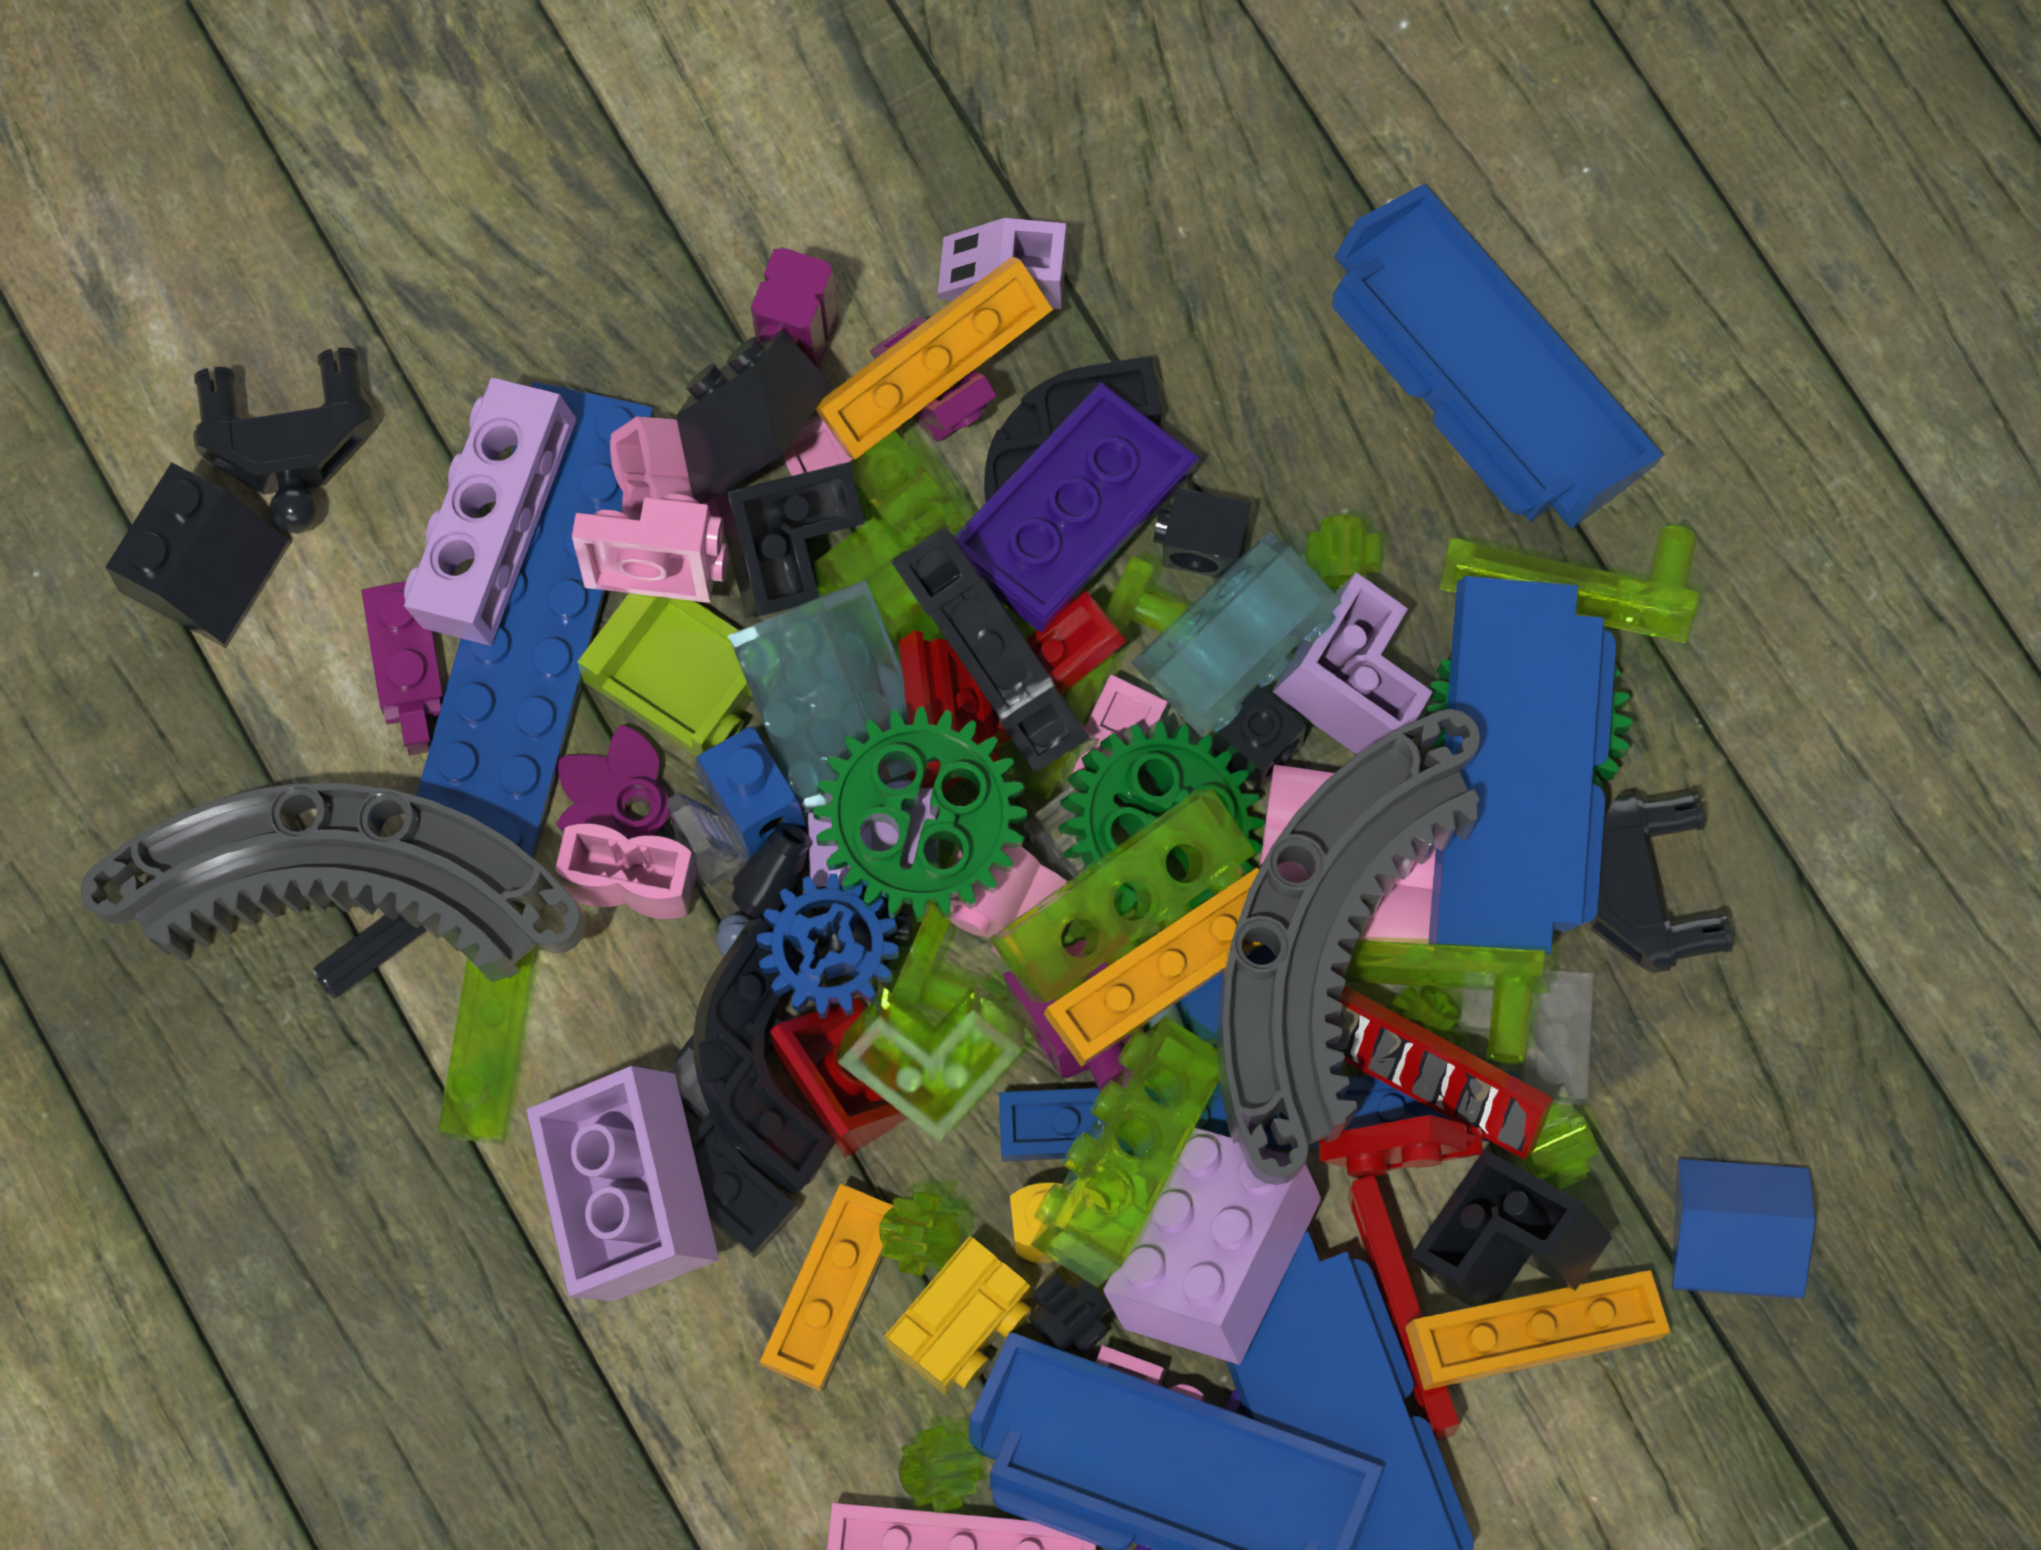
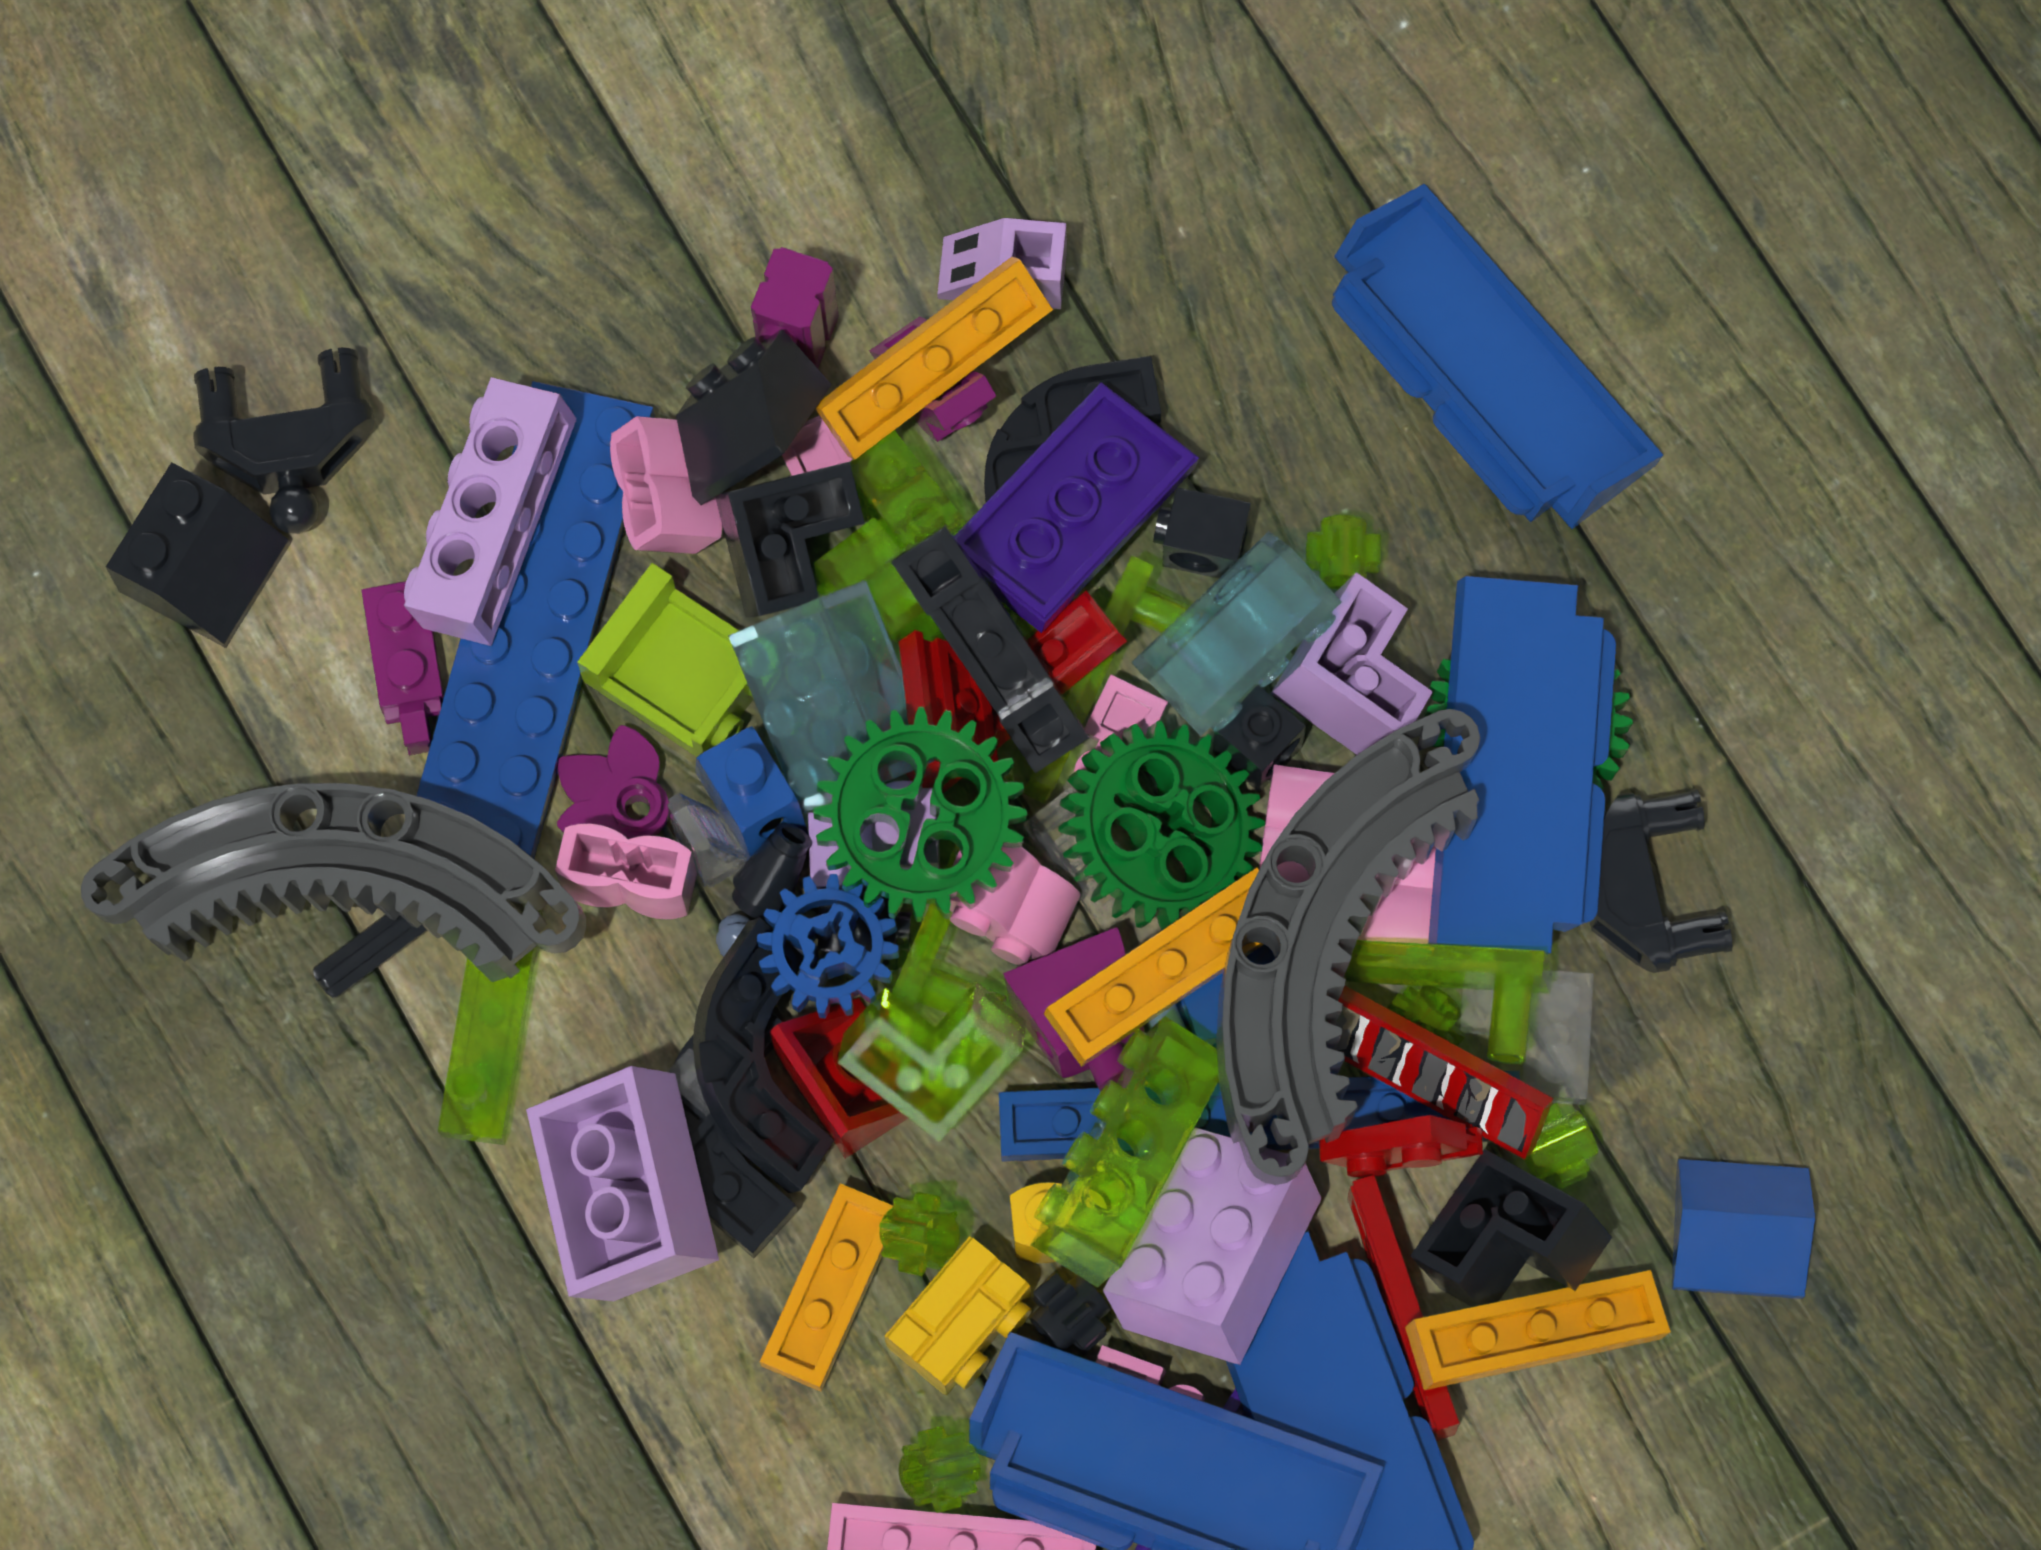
(664, 554): bright pink plate -> none
(1033, 940): clear neon green brick -> none
(1641, 606): clear neon green piece -> none

